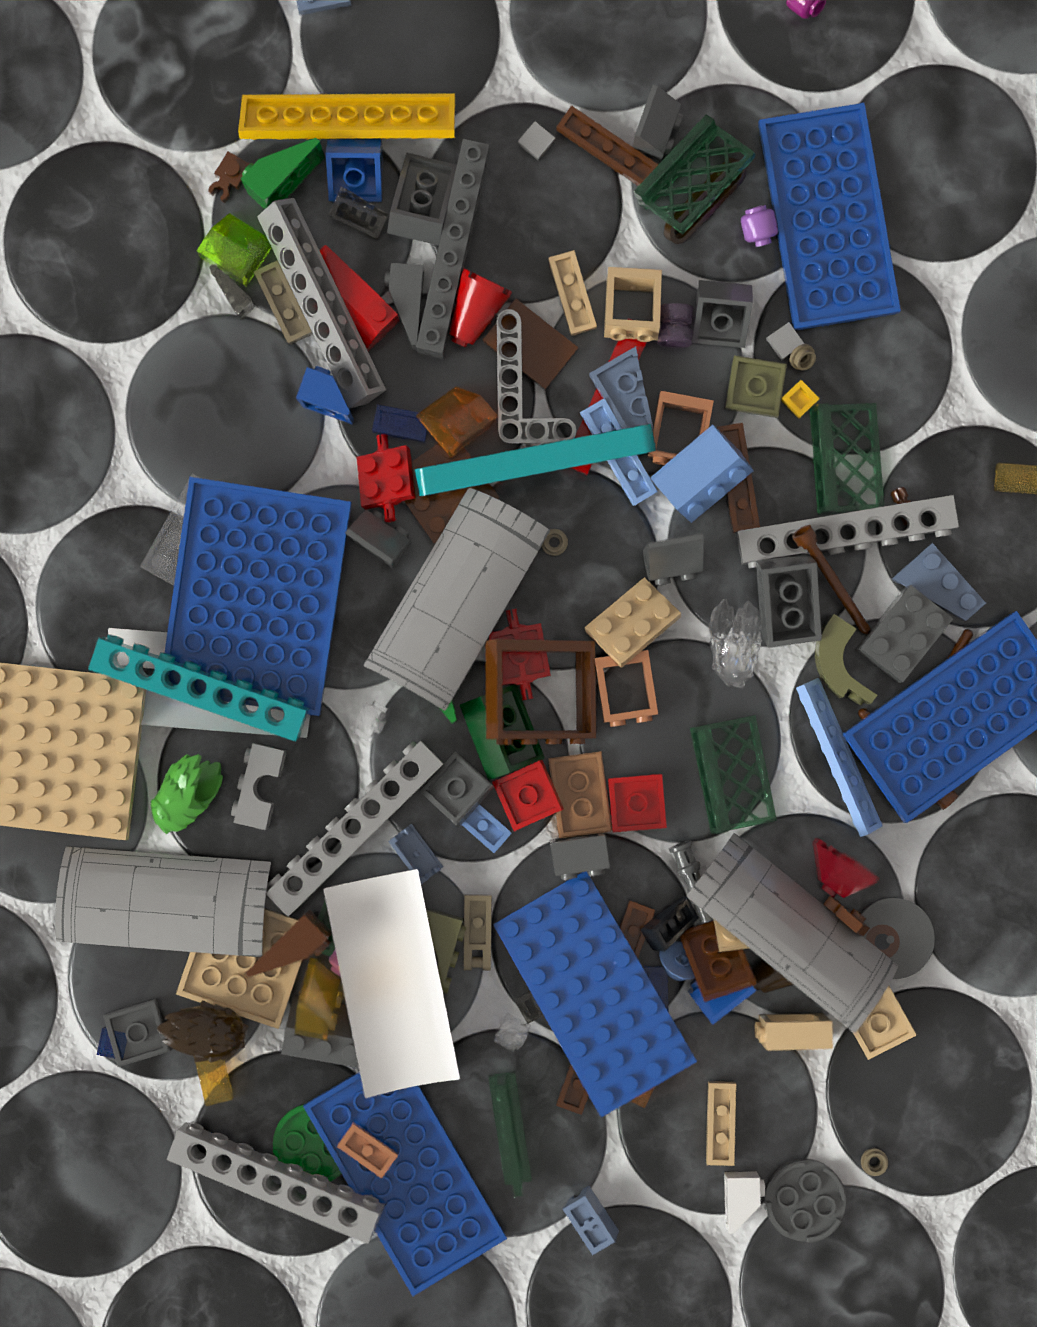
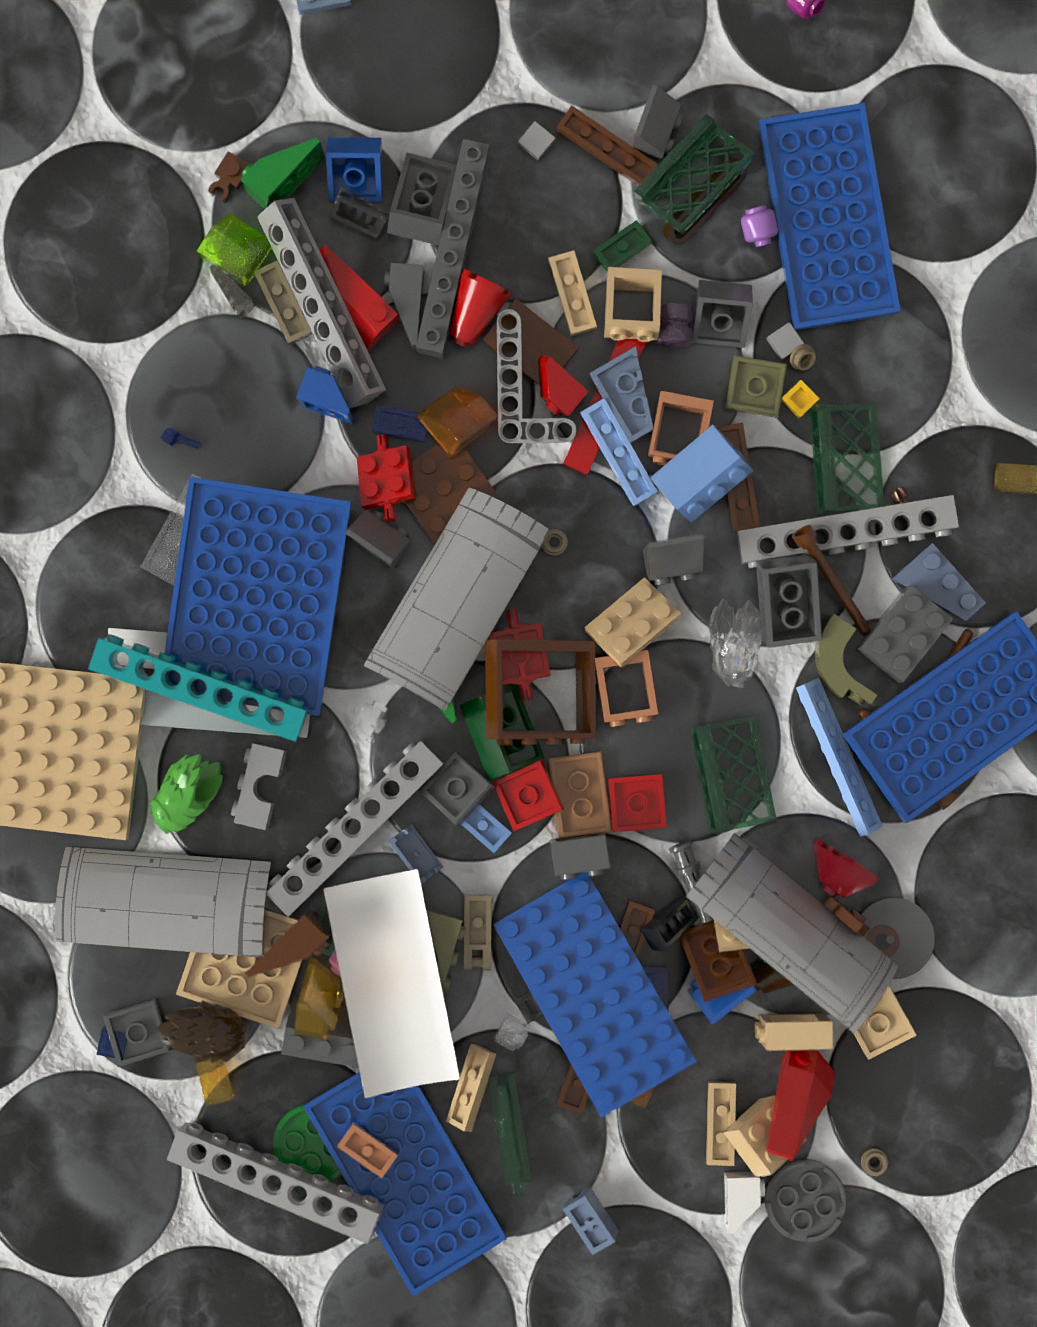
(170, 437): none -> clear blue hand
(347, 116): yellow plate -> none
(471, 1087): none -> tan plate
(535, 459): teal beam -> none
(558, 387): none -> red slope
(622, 246): none -> dark green plate
(676, 962): medium blue piece -> none
(750, 1137): none -> tan brick
(800, 1097): none -> red wedge

